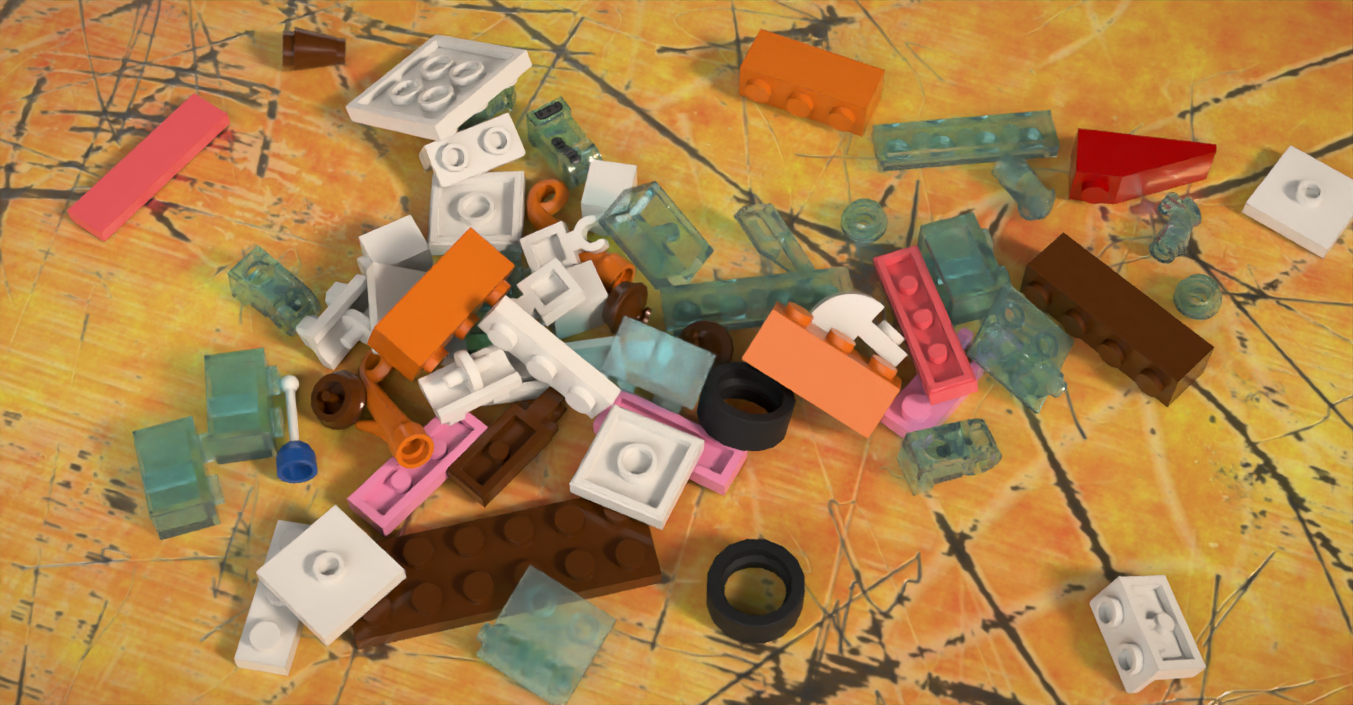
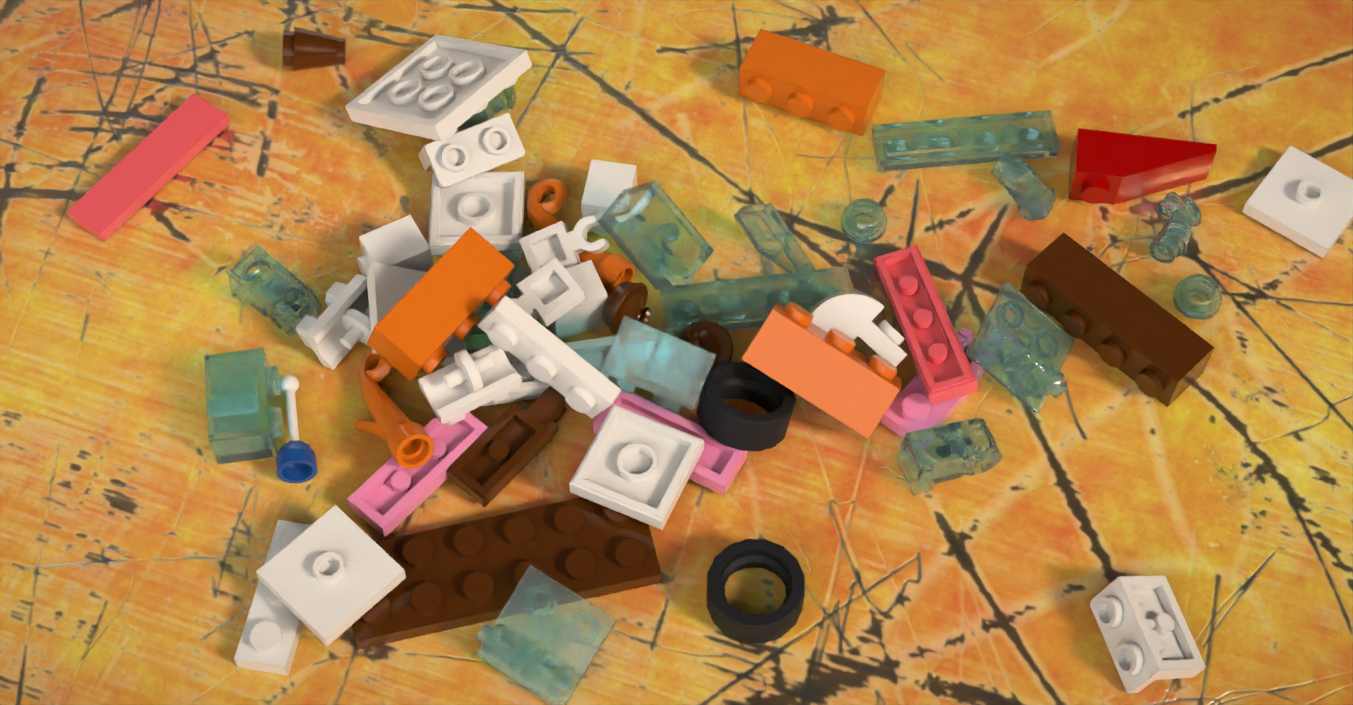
(177, 477): clear light blue brick -> none
(338, 399): reddish brown hat -> none
(561, 142): clear light blue leg -> none
(962, 266): clear light blue brick -> none

